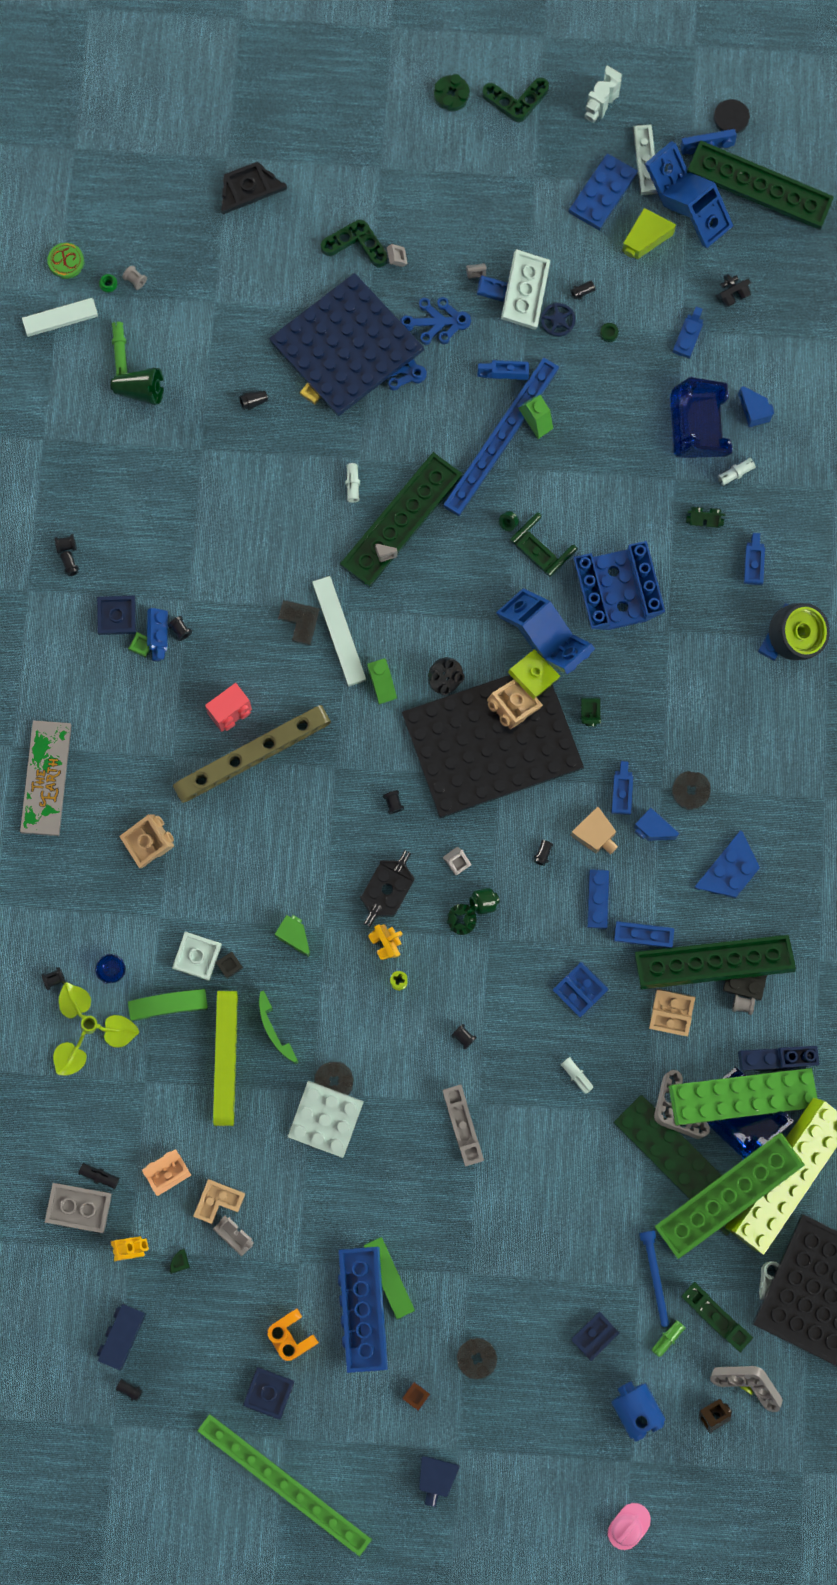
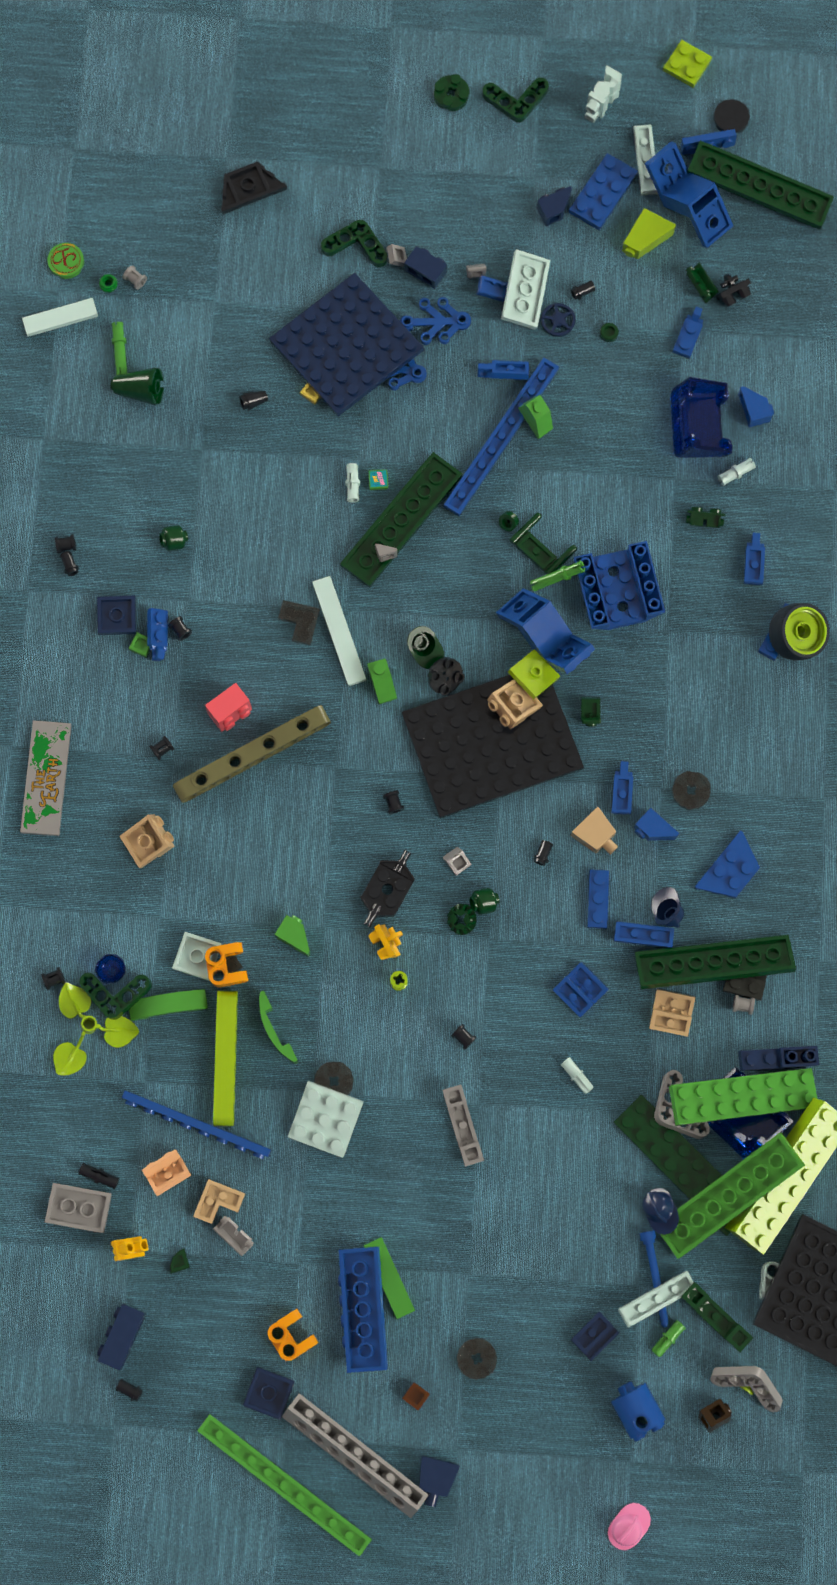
(117, 1000): none -> dark green beam
(164, 742): none -> black bush
(173, 538): none -> dark green head
(188, 1122): none -> blue plate
(221, 965): none -> light orange piece
(355, 1455): none -> light grey brick
(378, 479): none -> tile
(424, 646): none -> dark green piece
(425, 267): none -> dark blue brick
(553, 206): none -> dark blue slope
(564, 572): none -> bright green pin
(655, 1299): none -> light aqua tile
(660, 1211): none -> dark blue piece
(667, 907): none -> dark blue piece
(687, 63): none -> lime plate
(702, 282): none -> dark green hinge

